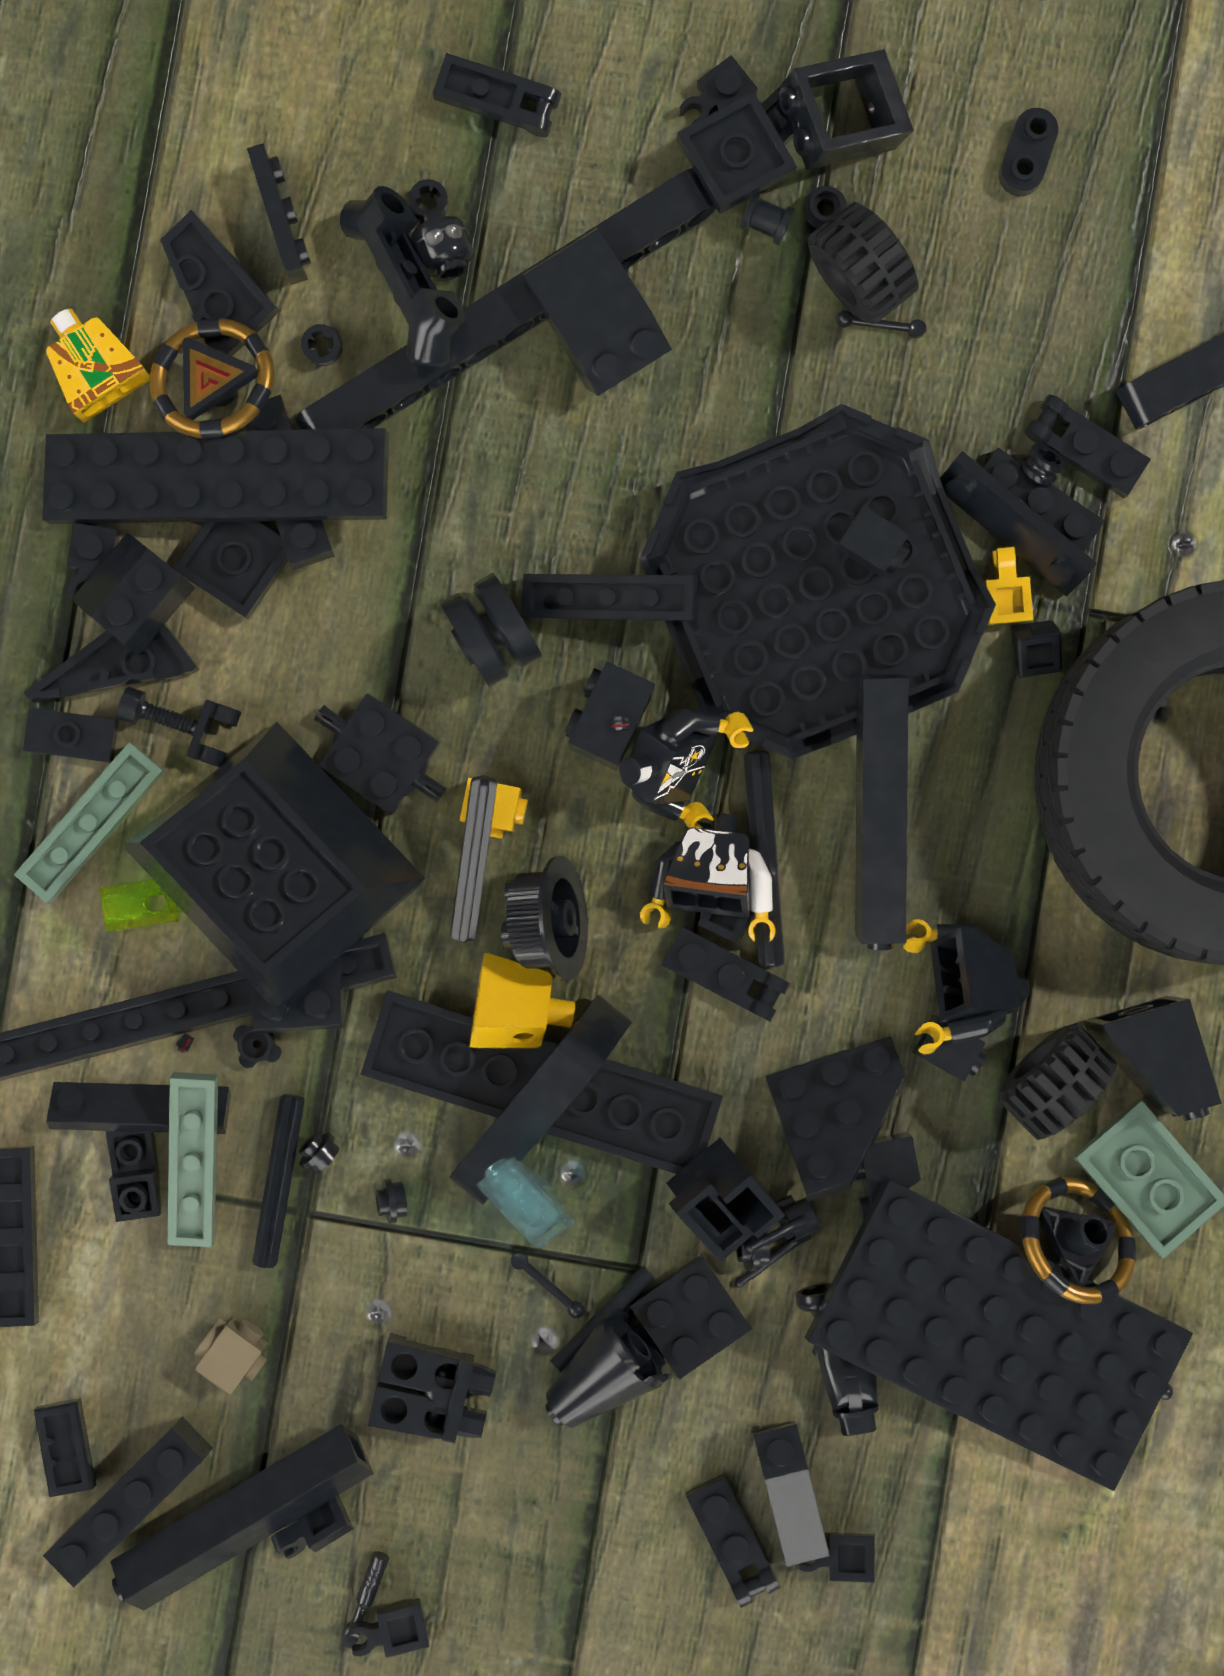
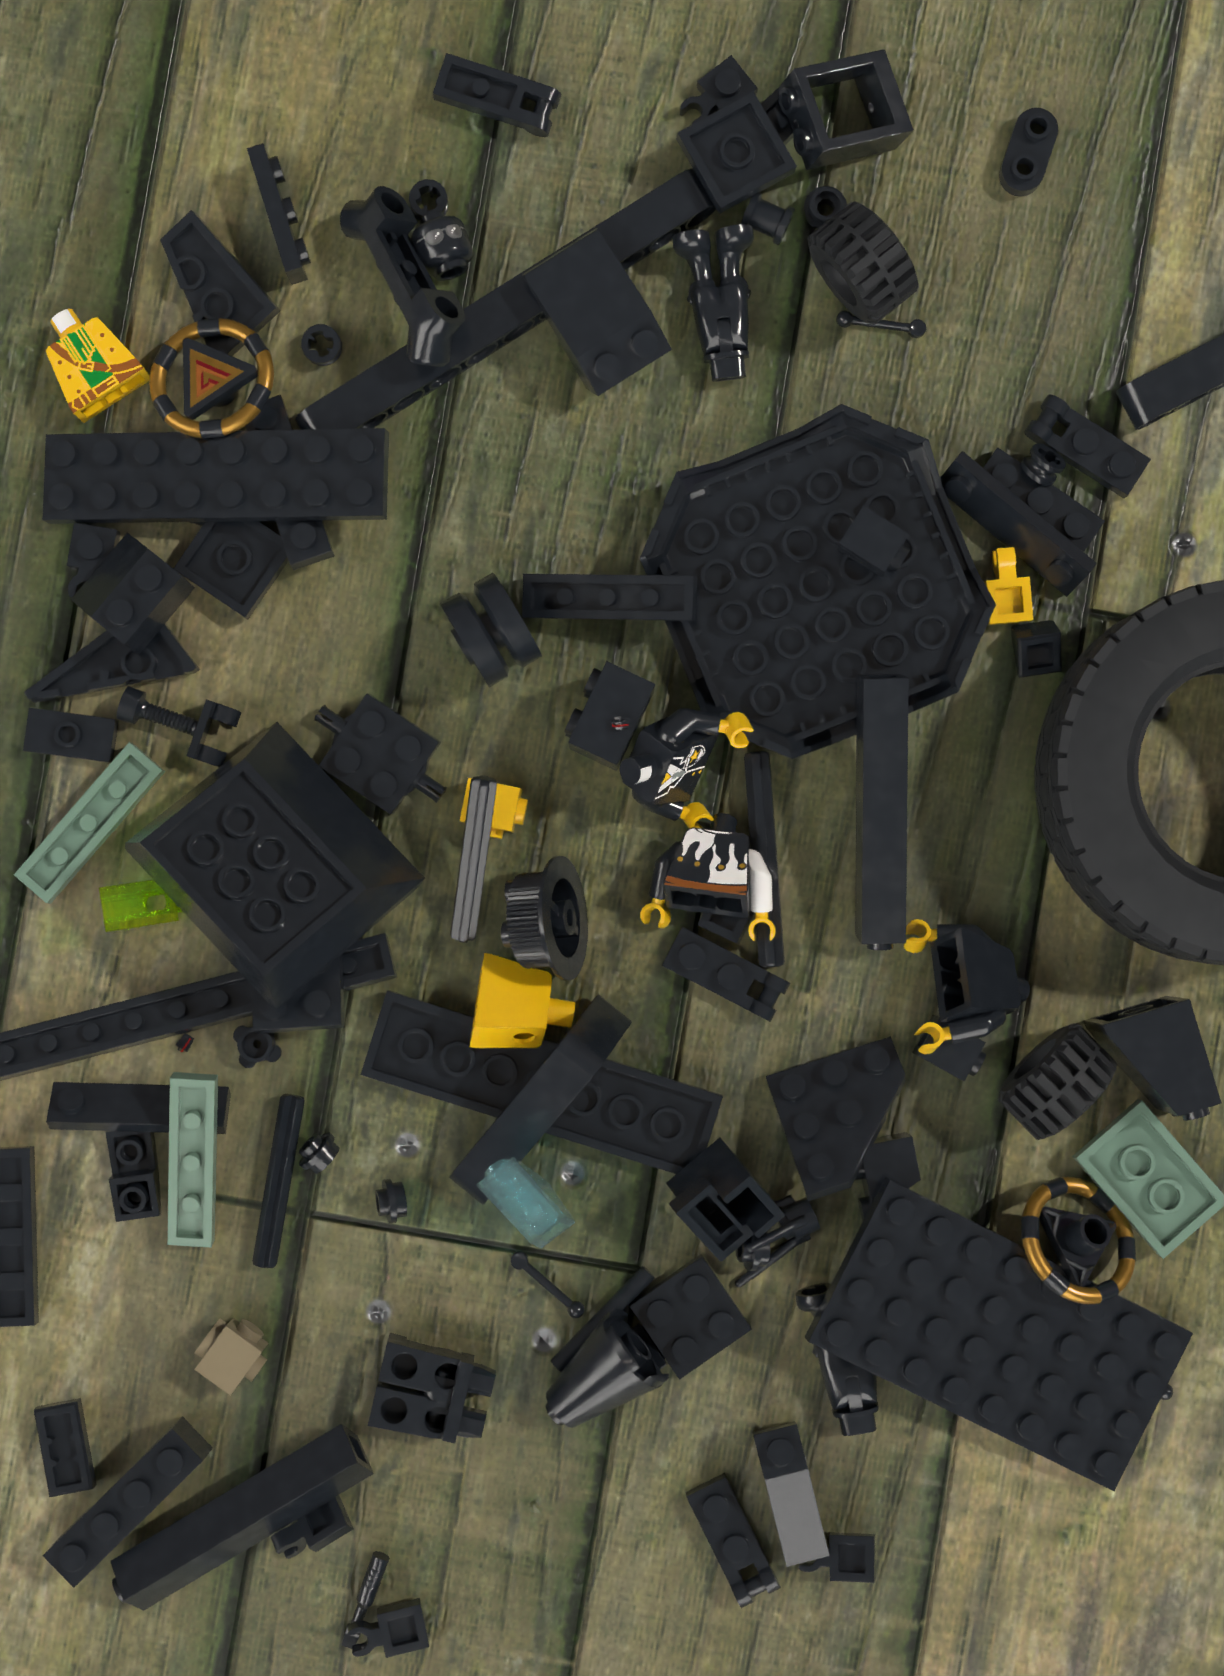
(720, 310): none -> black piece

